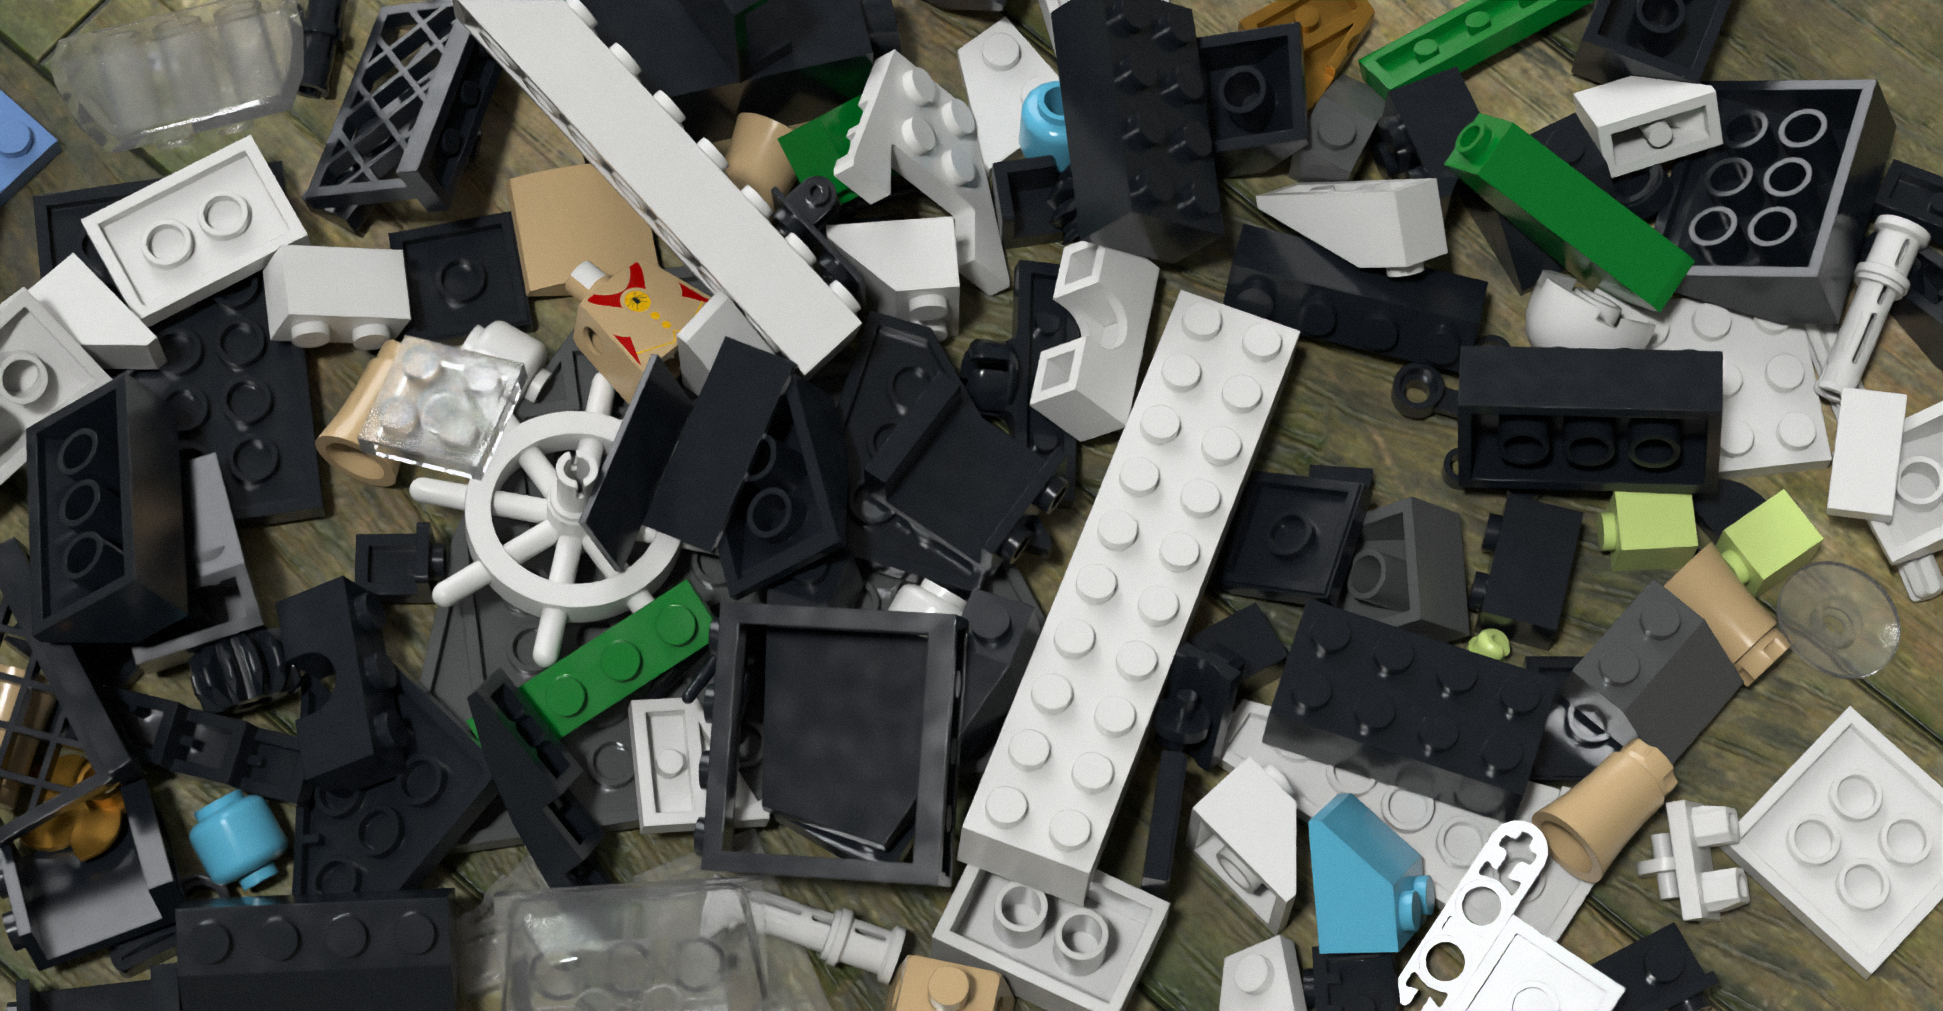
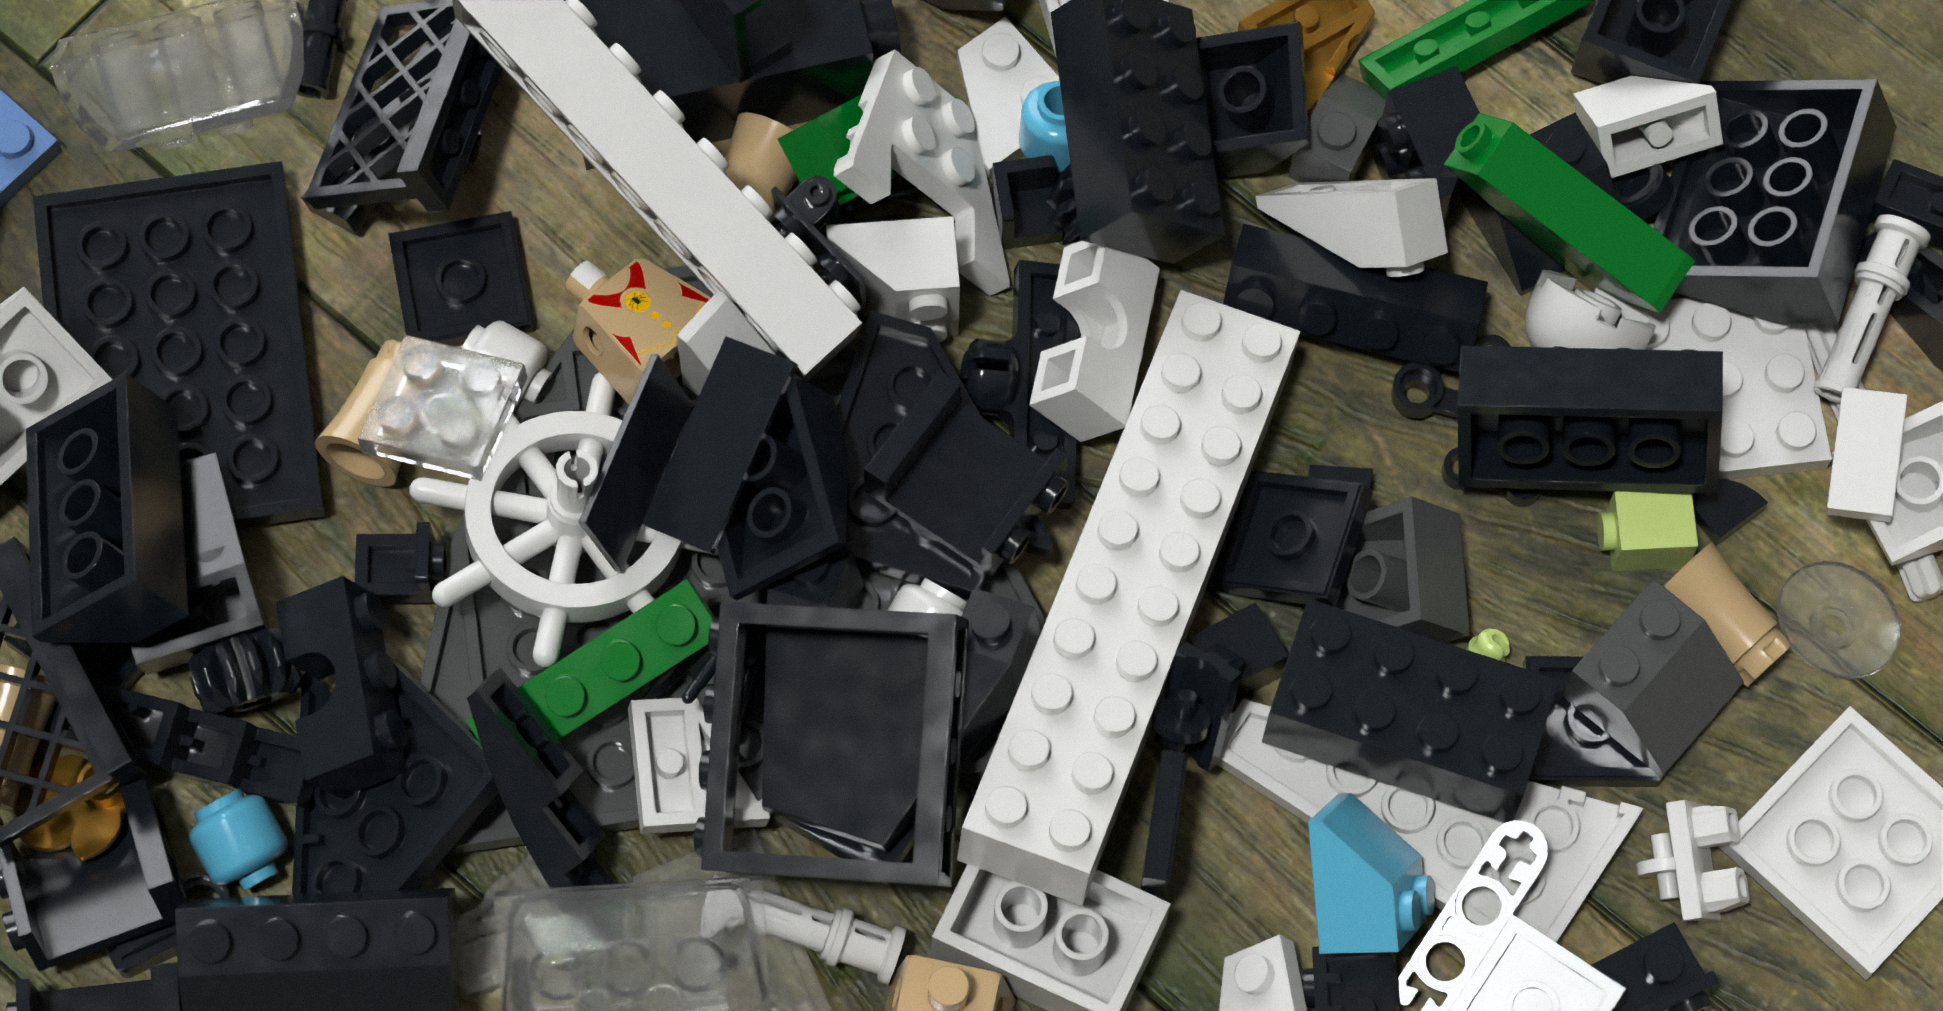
(97, 318): white slope -> none
(194, 231): white plate -> none
(336, 295): white brick -> none
(571, 219): tan slope -> none
(1249, 839): white slope -> none
(1526, 571): black brick -> none
(1605, 809): tan plant -> none
(1769, 543): yellowish green brick -> none

